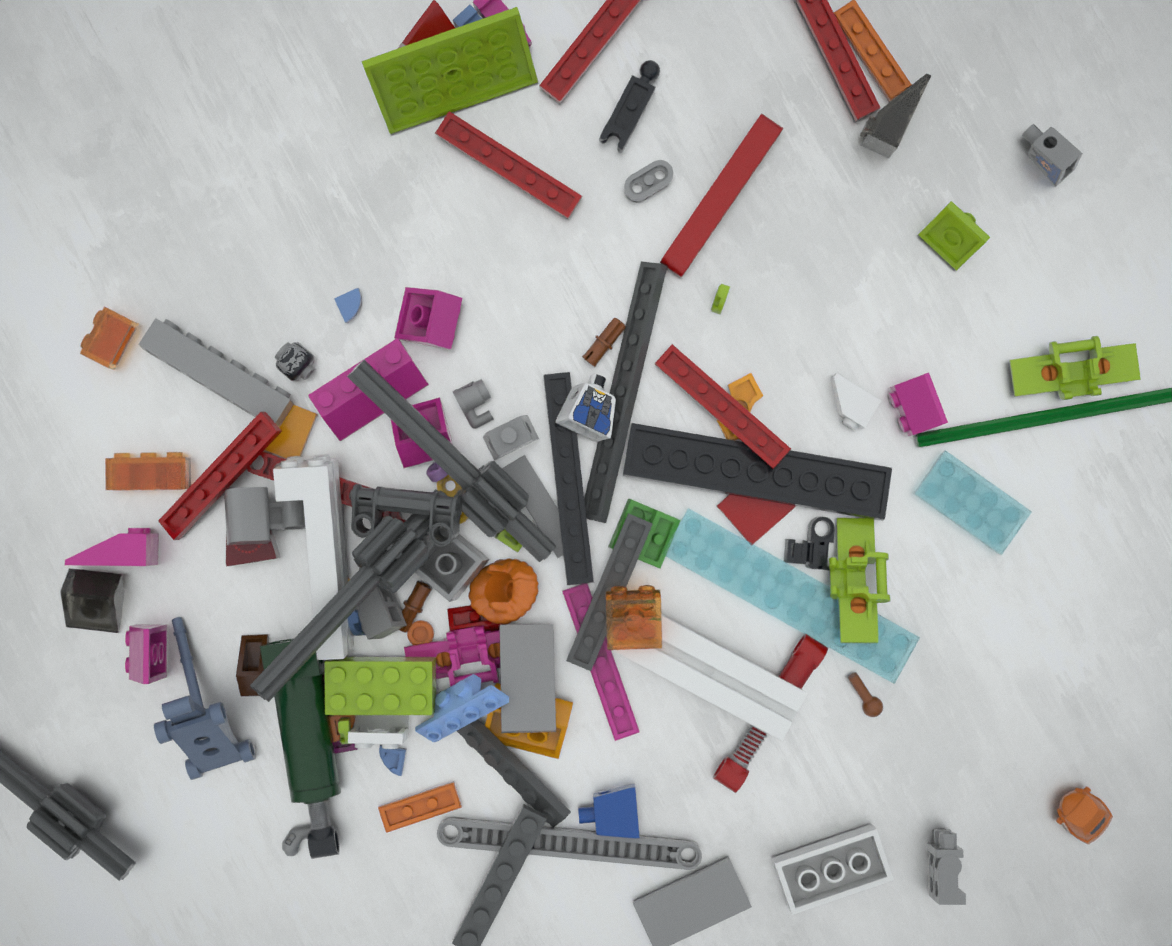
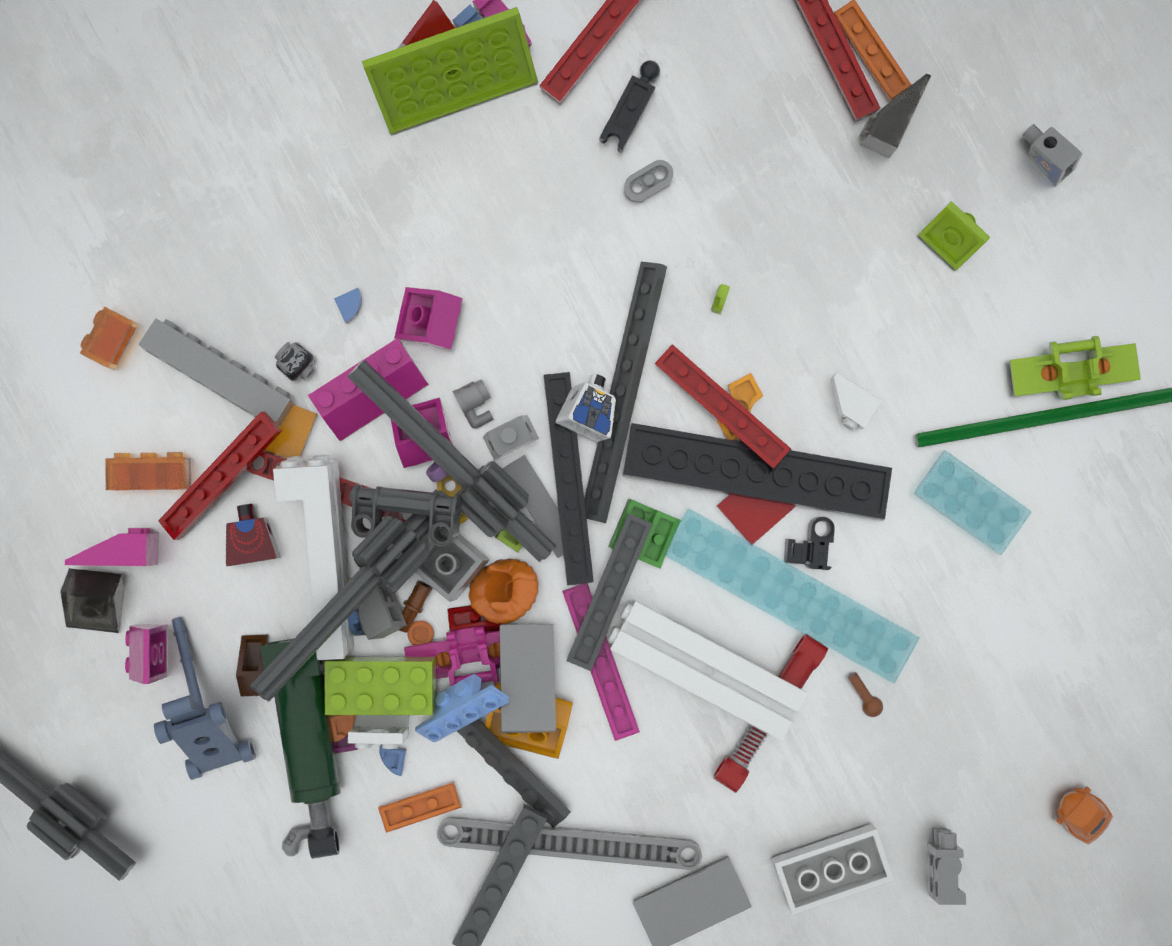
(252, 516): light grey plate -> none
(344, 727): lime tile -> none
(508, 165): red plate -> none
(604, 342): dark orange axle -> none
(613, 812): blue torso -> none
(633, 618): clear orange plate -> none
(721, 195): red beam -> none
(848, 580): lime piece -> none
(917, 405): dark pink slope -> none

